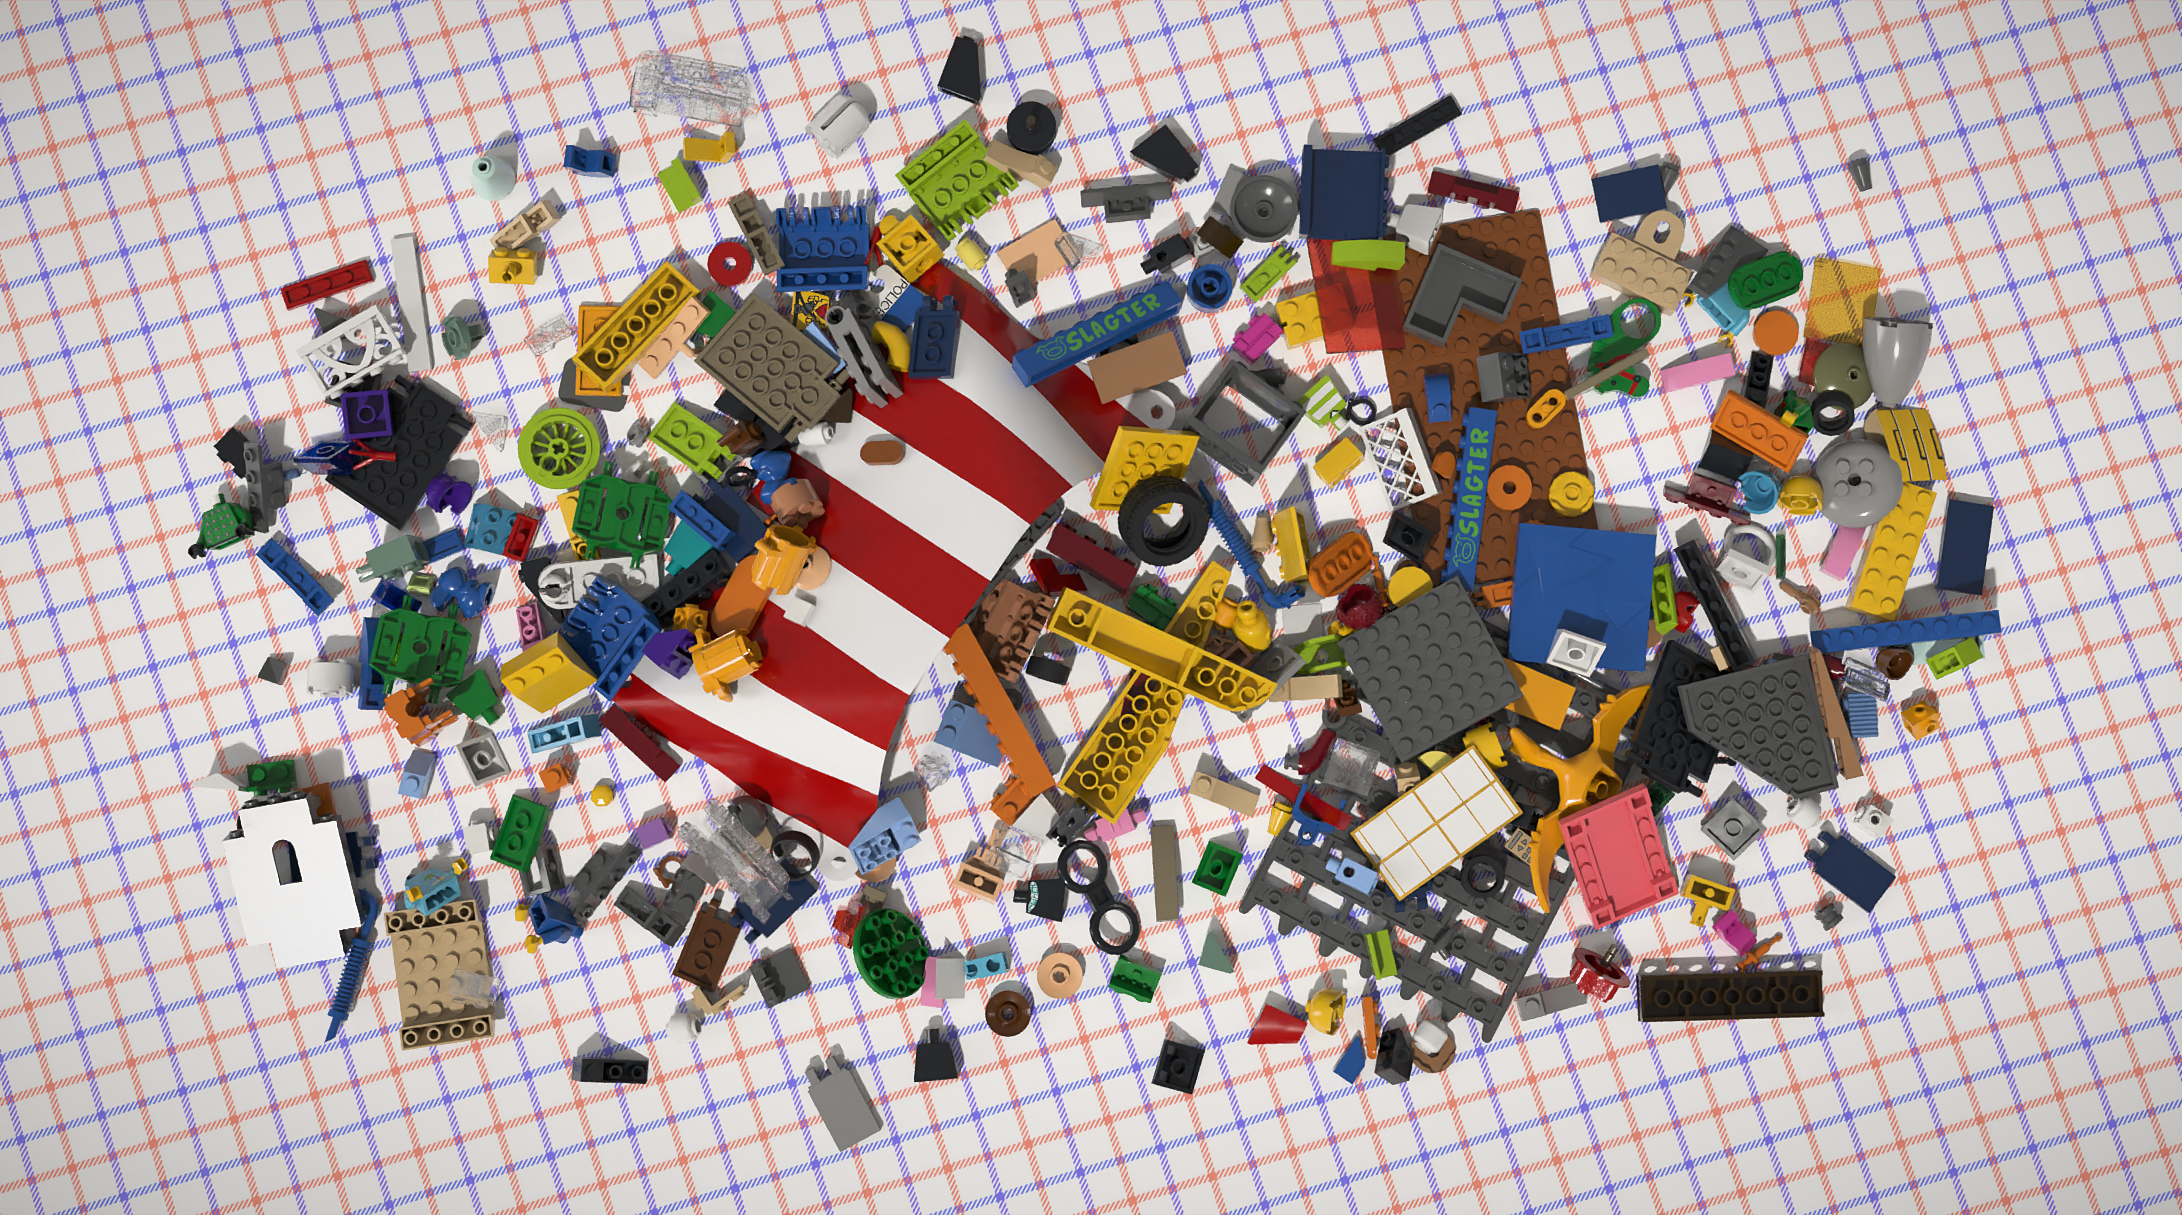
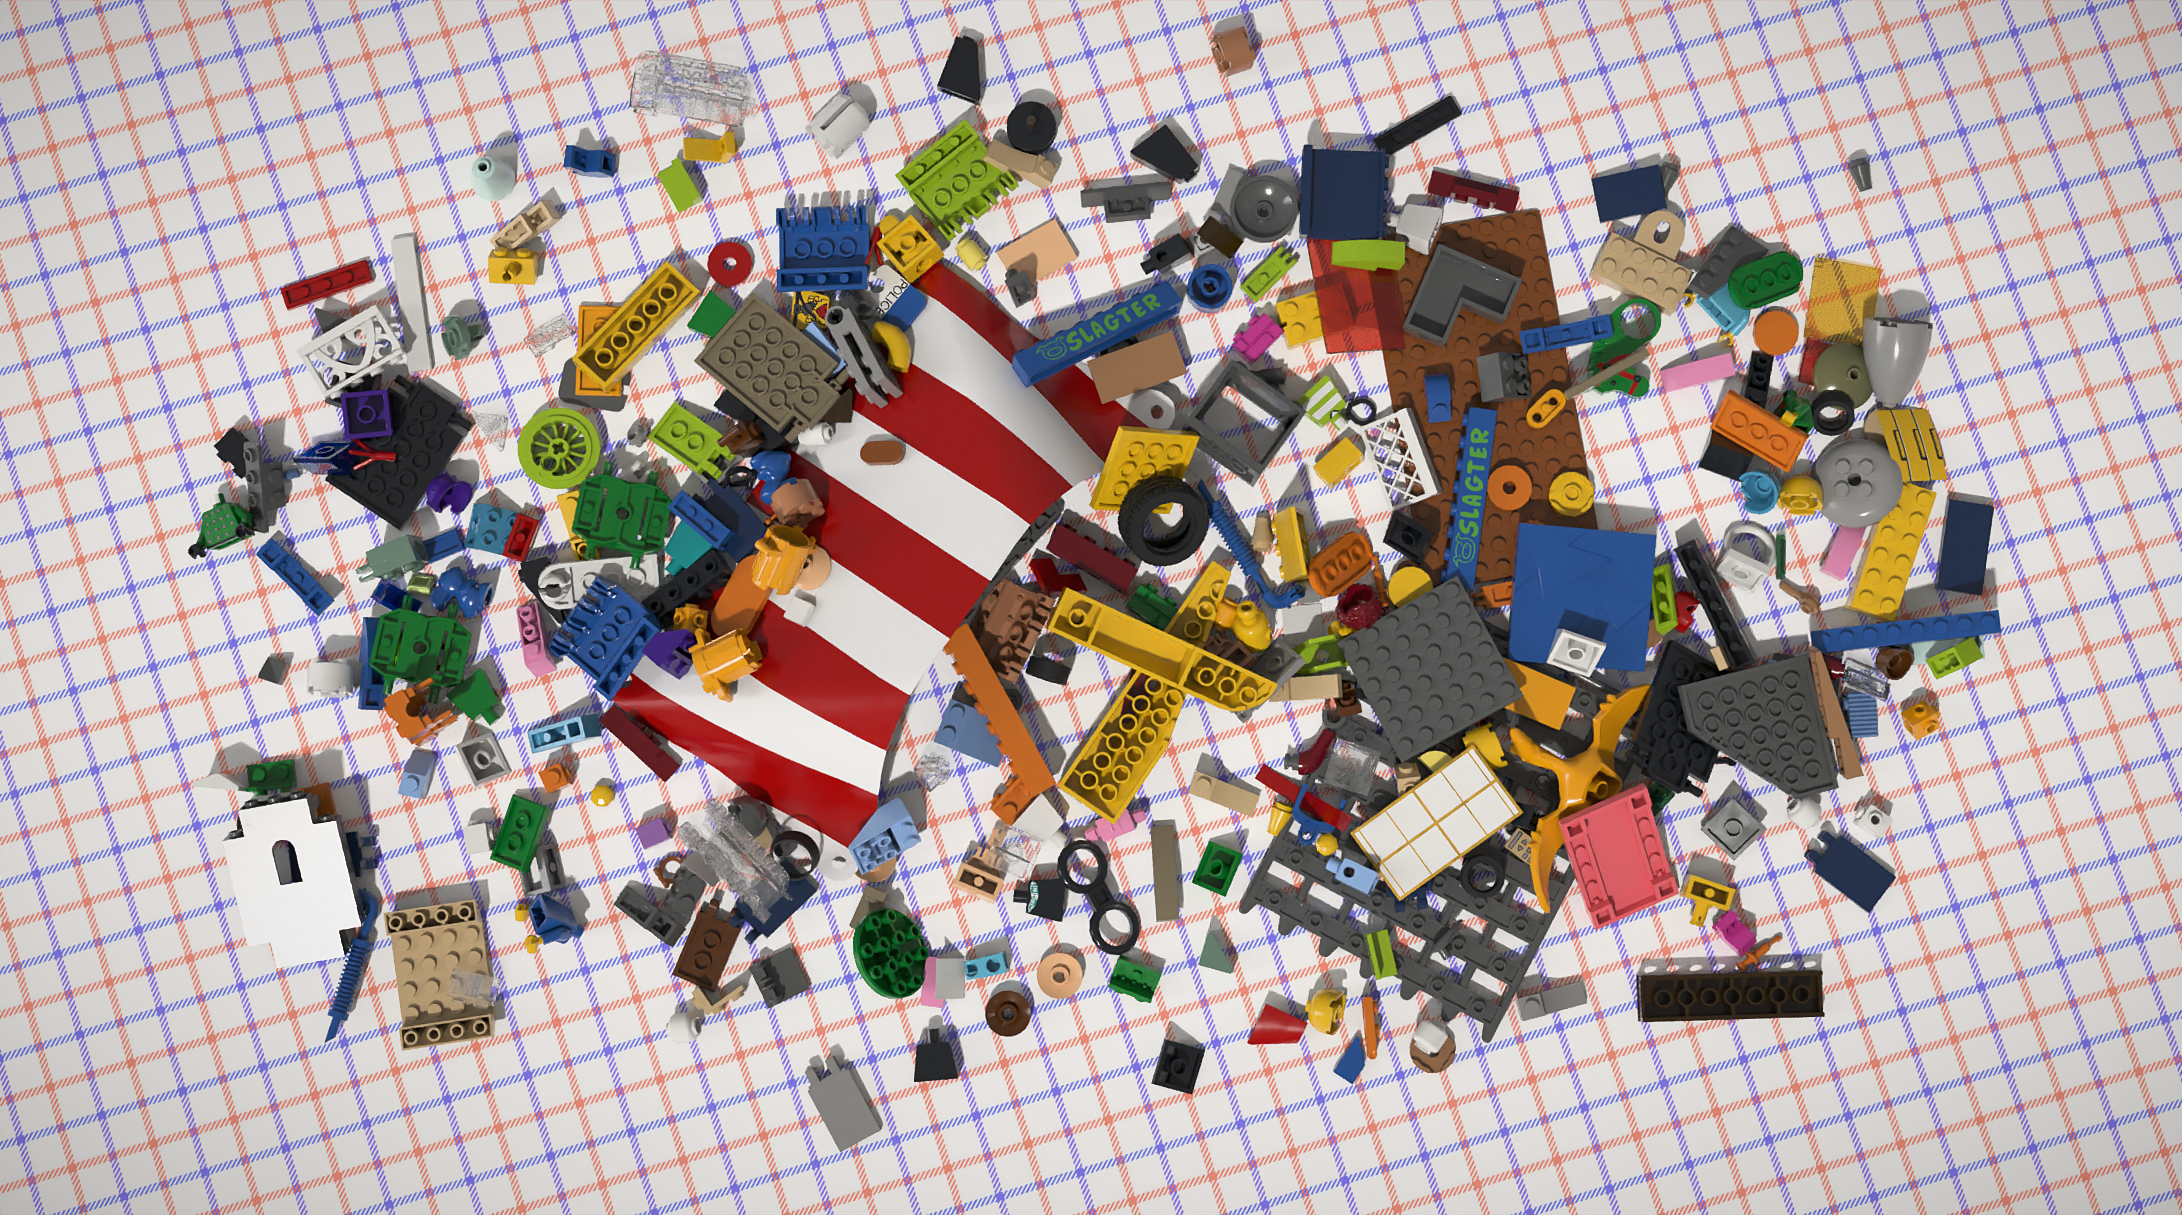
(433, 888): medium azure torso -> none
(547, 674): yellow slope -> none
(600, 878): dark grey bracket -> none
(609, 1070): black slope -> none
(675, 338): light nougat plate -> none
(756, 234): dark tan slope -> none
(846, 922): clear red piece -> none
(935, 340): dark blue tile -> none
(1071, 822): black hinge -> none
(1077, 249): clear slope -> none
(1232, 51): none -> nougat brick
(1326, 844): none -> yellow tile
(1393, 1058): black slope -> none
(1444, 464): orange tile -> none
(1598, 973): red piece -> none
(1710, 496): dark red bracket -> none
(1828, 916): dark grey wheel -> none

